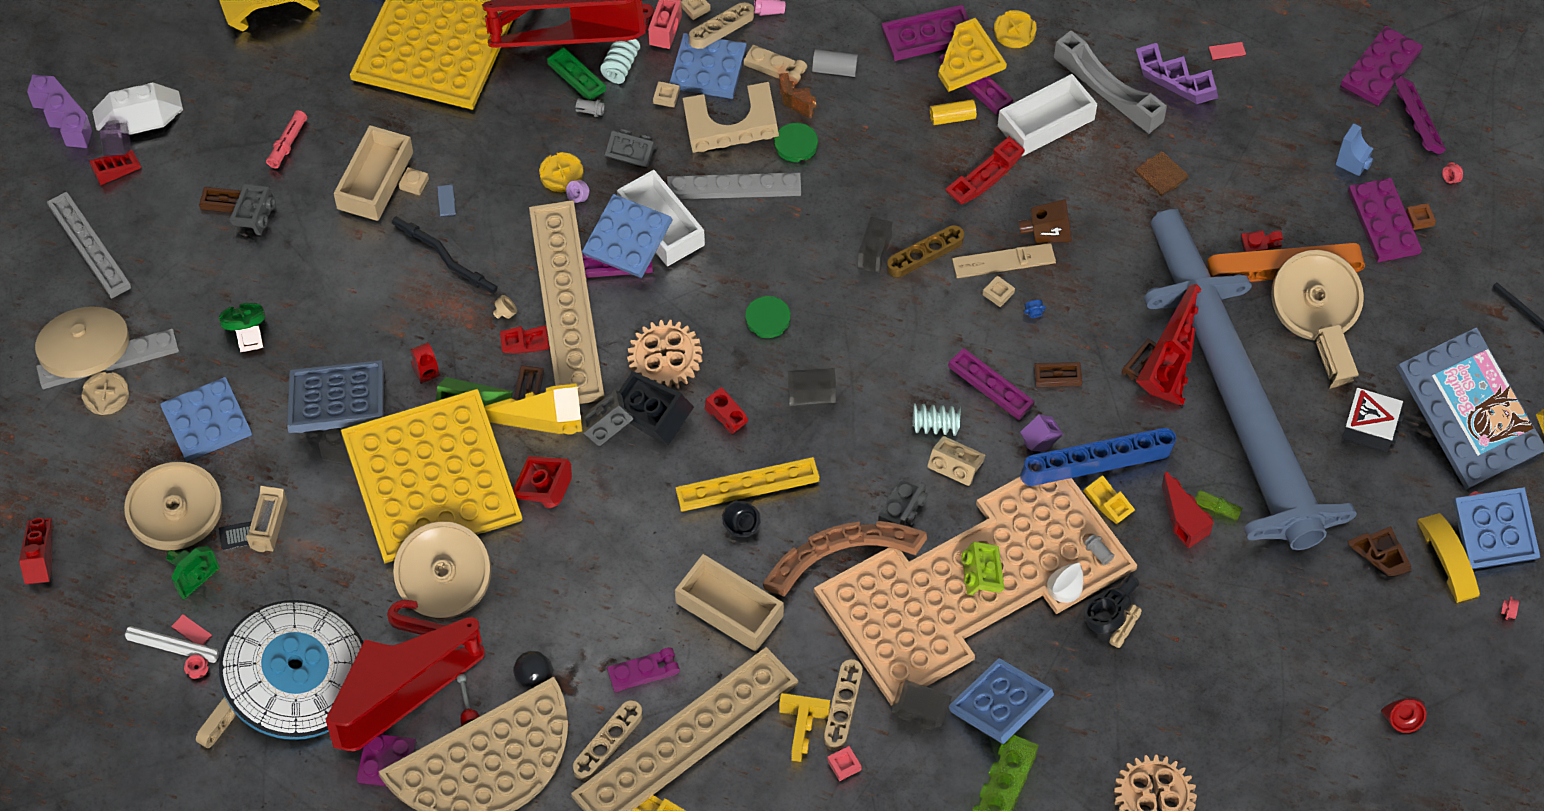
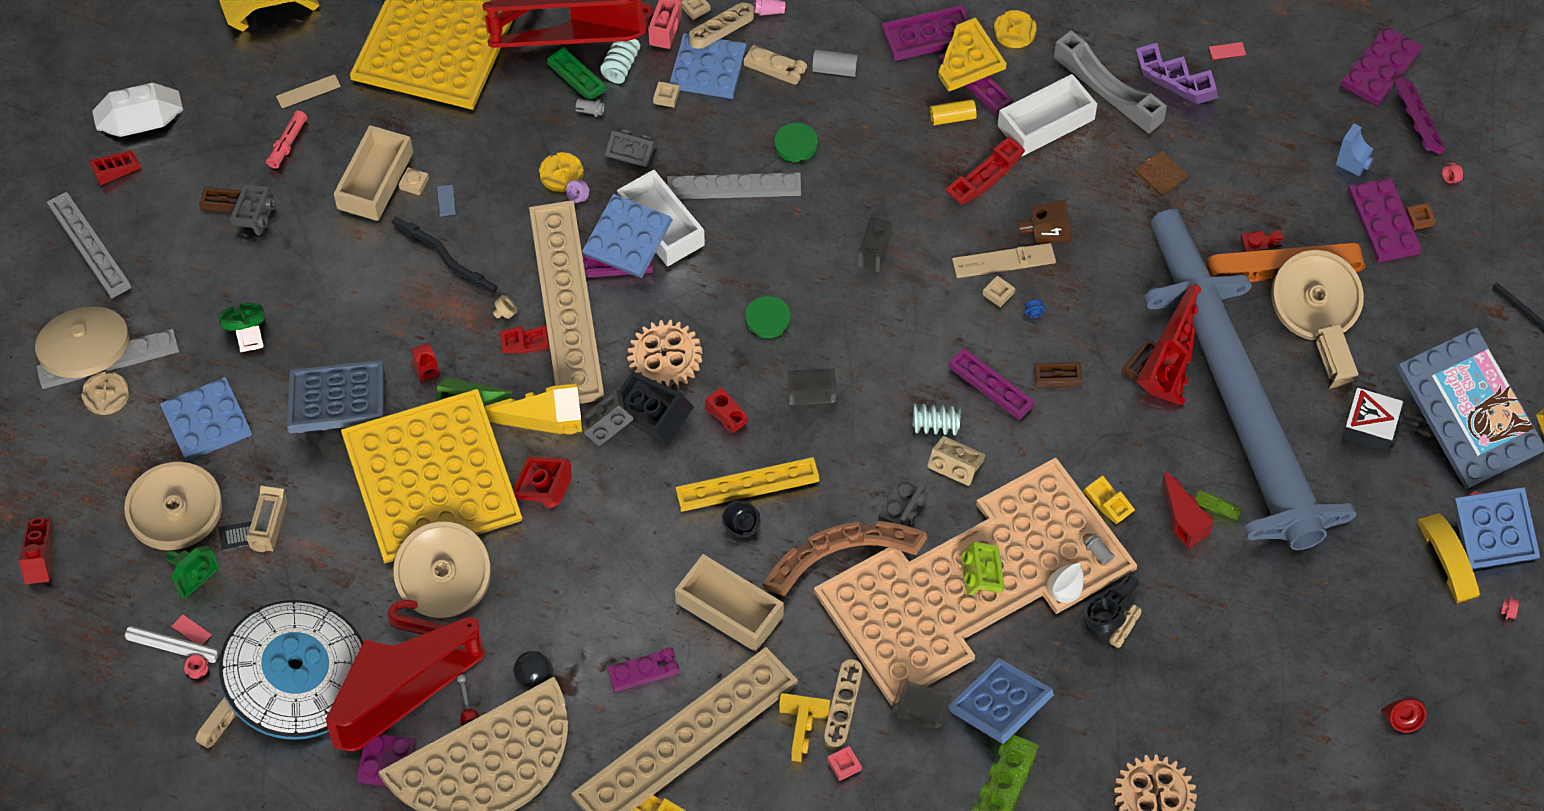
(60, 110): medium lavender brick -> none
(115, 138): clear purple brick -> none
(308, 91): none -> tan sticker
(532, 370): reddish brown tile -> none
(604, 738): tan beam -> none
(708, 135): tan arch -> none
(796, 99): clear orange slope -> none
(927, 253): pearl gold beam -> none
(1041, 433): medium lavender brick -> none
(1098, 456): blue beam -> none
(1382, 551): reddish brown slope -> none

